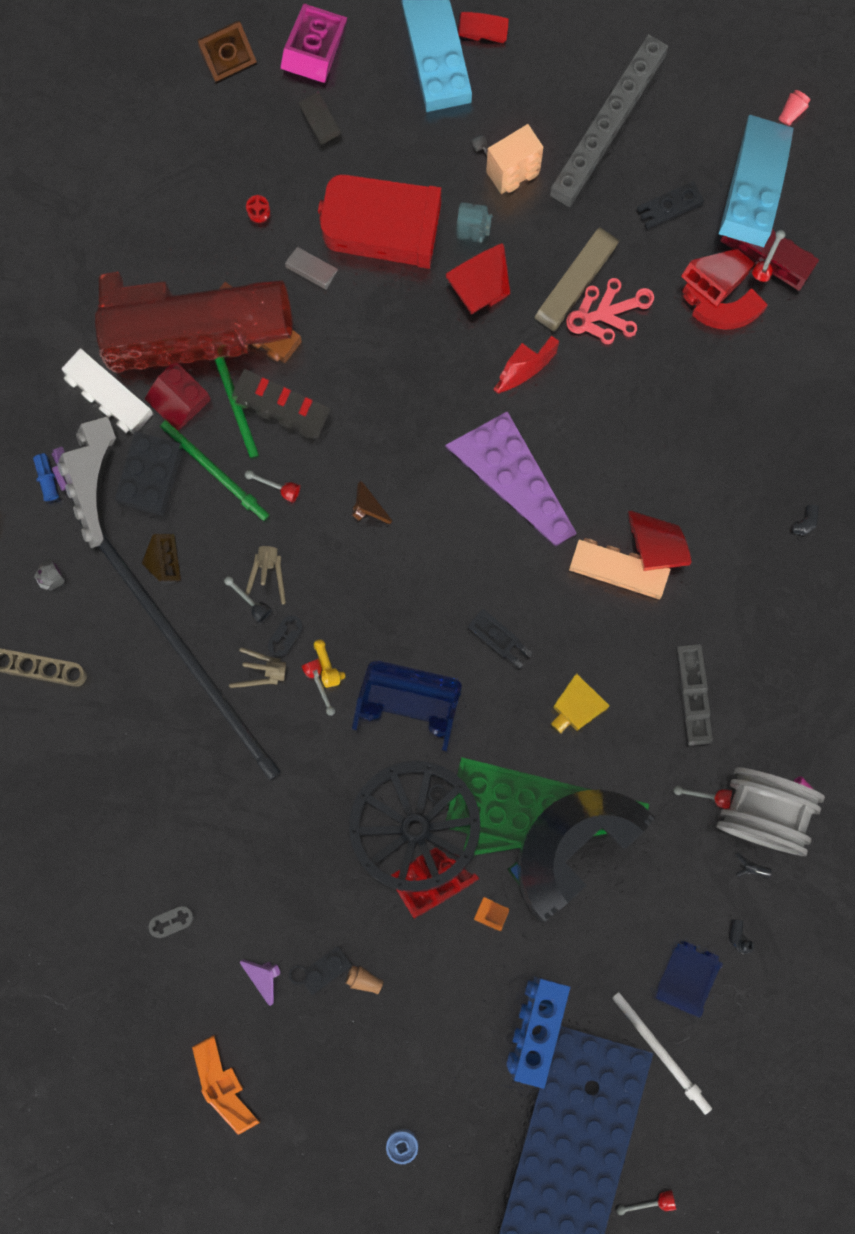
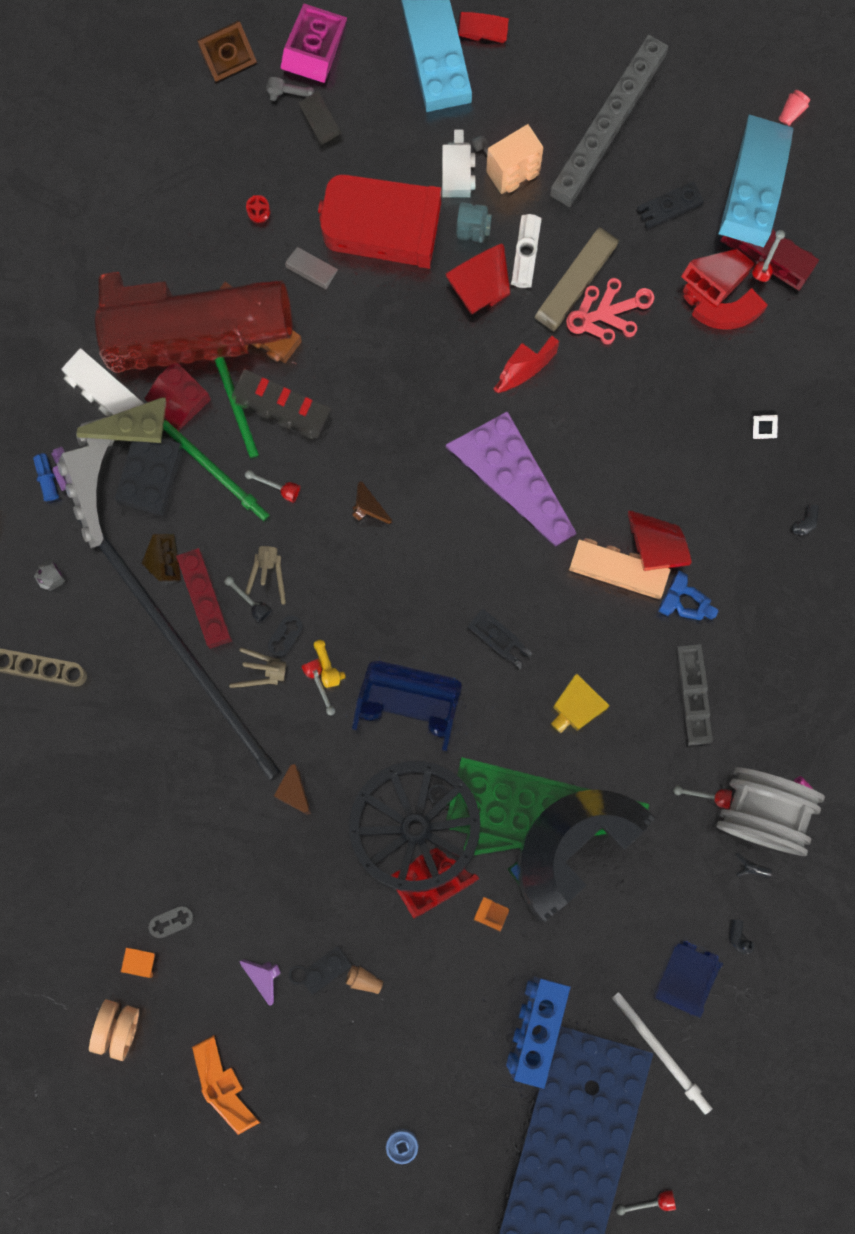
(114, 1029): none -> light nougat wheel
(136, 424): none -> olive wing
(138, 962): none -> orange panel
(204, 598): none -> dark red brick
(277, 86): none -> dark grey piece
(292, 791): none -> reddish brown slope
(457, 167): none -> white hinge
(524, 264): none -> white piece
(672, 600): none -> blue piece
(764, 424): none -> slope

